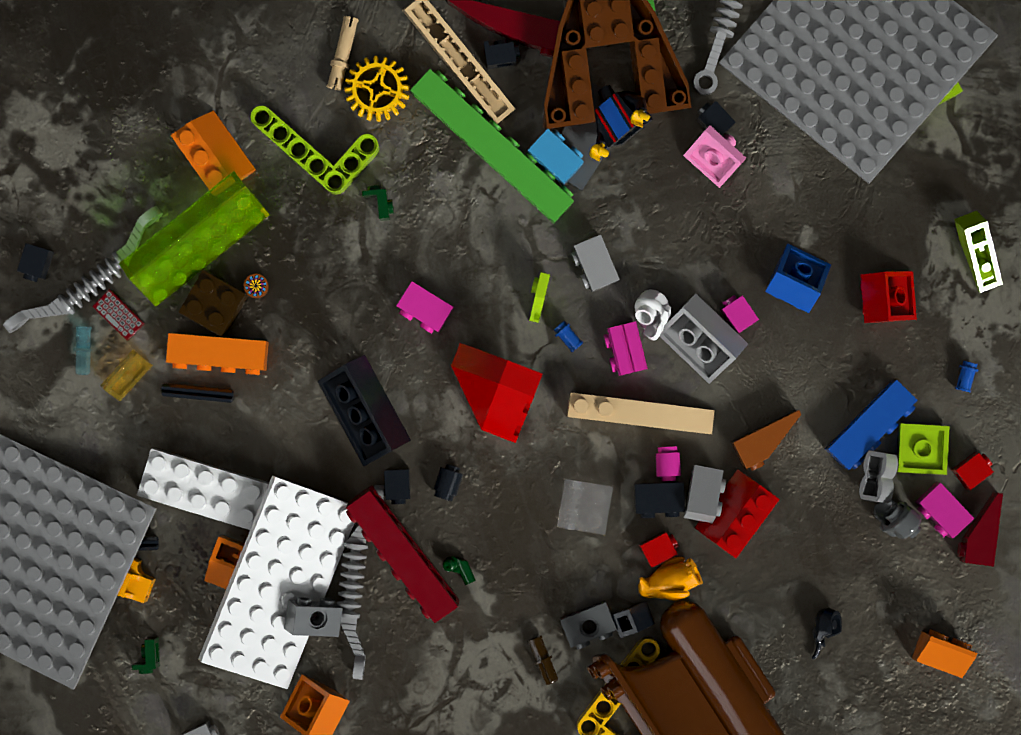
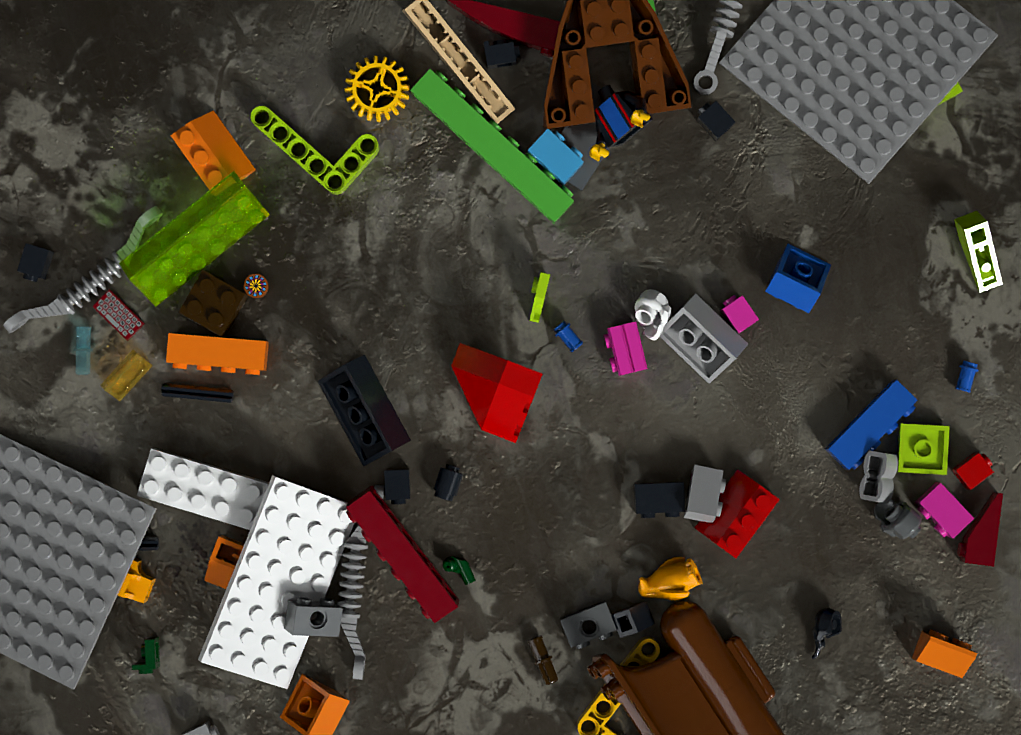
(342, 53): tan pin -> none
(385, 205): dark green bracket -> none
(424, 307): dark pink brick -> none
(585, 506): clear hinge -> none
(595, 263): light grey brick -> none
(640, 413): tan slope -> none
(659, 548): red brick -> none
(668, 463): dark pink brick -> none
(715, 155): bright pink tile -> none
(761, 443): dark orange slope -> none
(888, 296): red slope -> none

